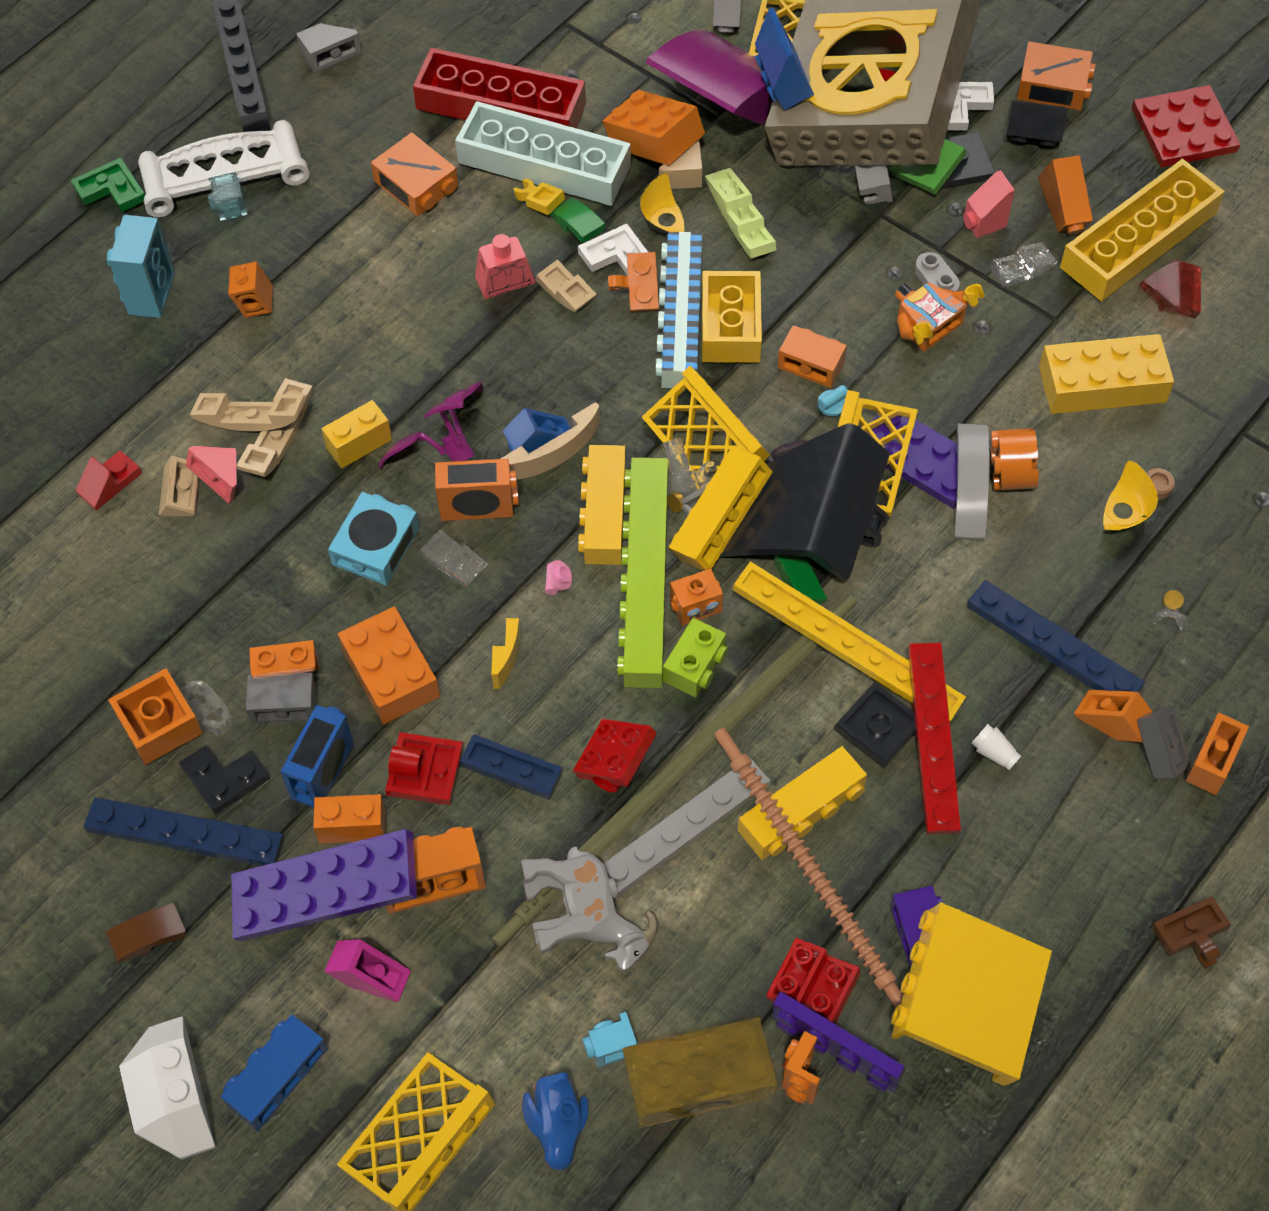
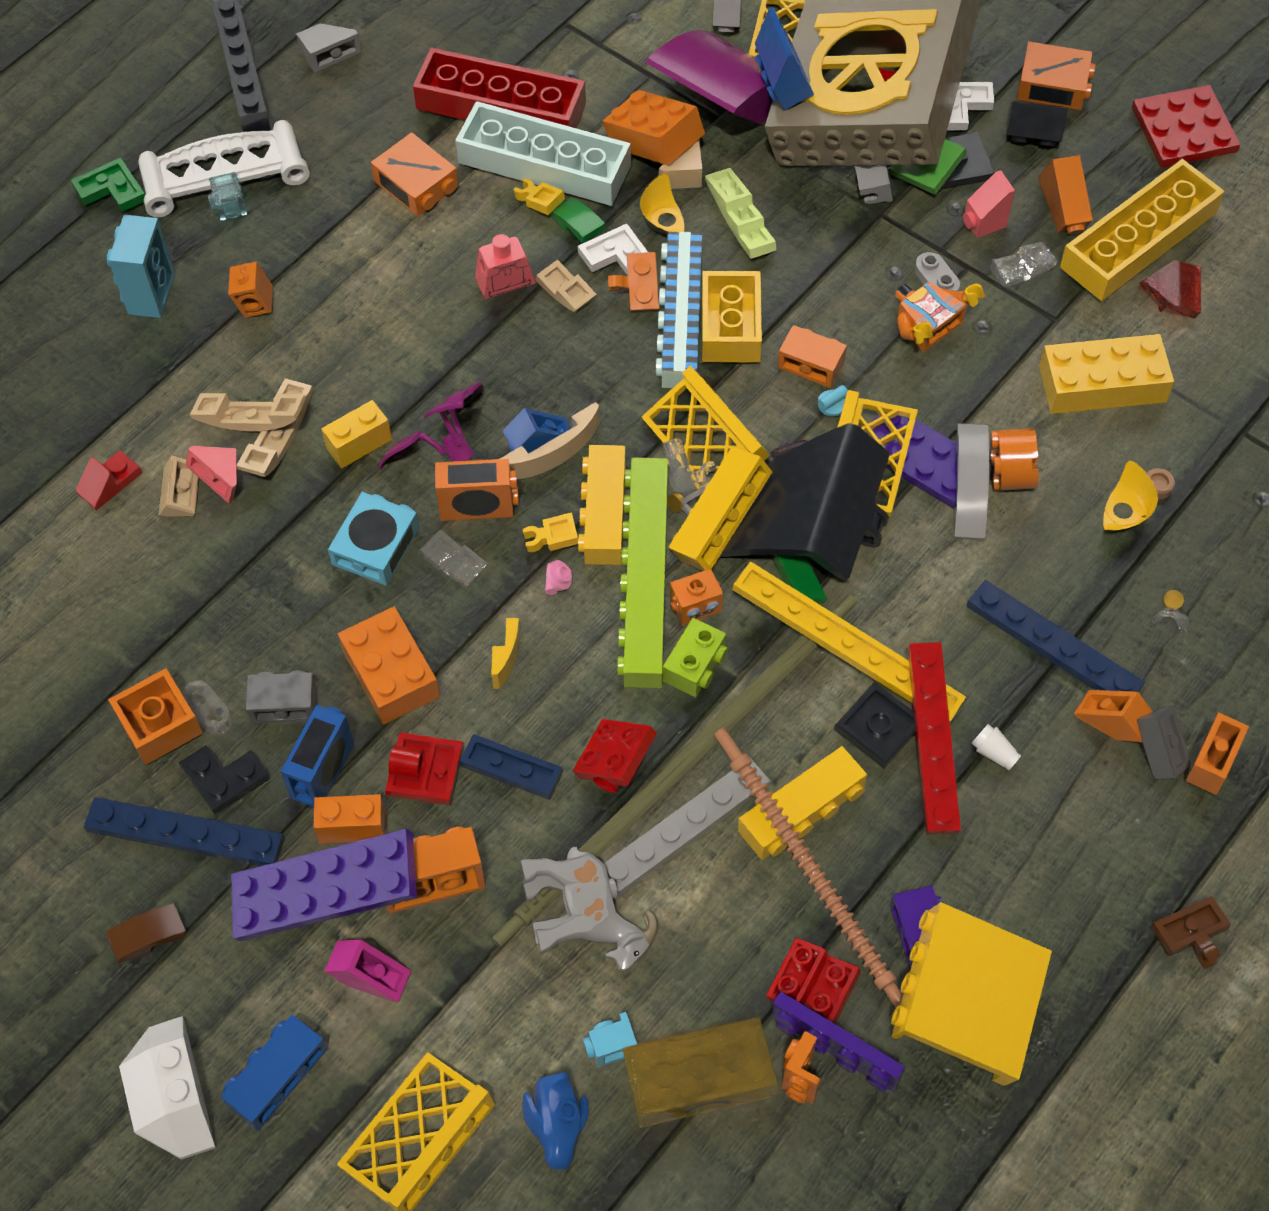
(283, 659): orange bracket -> none
(557, 533): none -> yellow plate

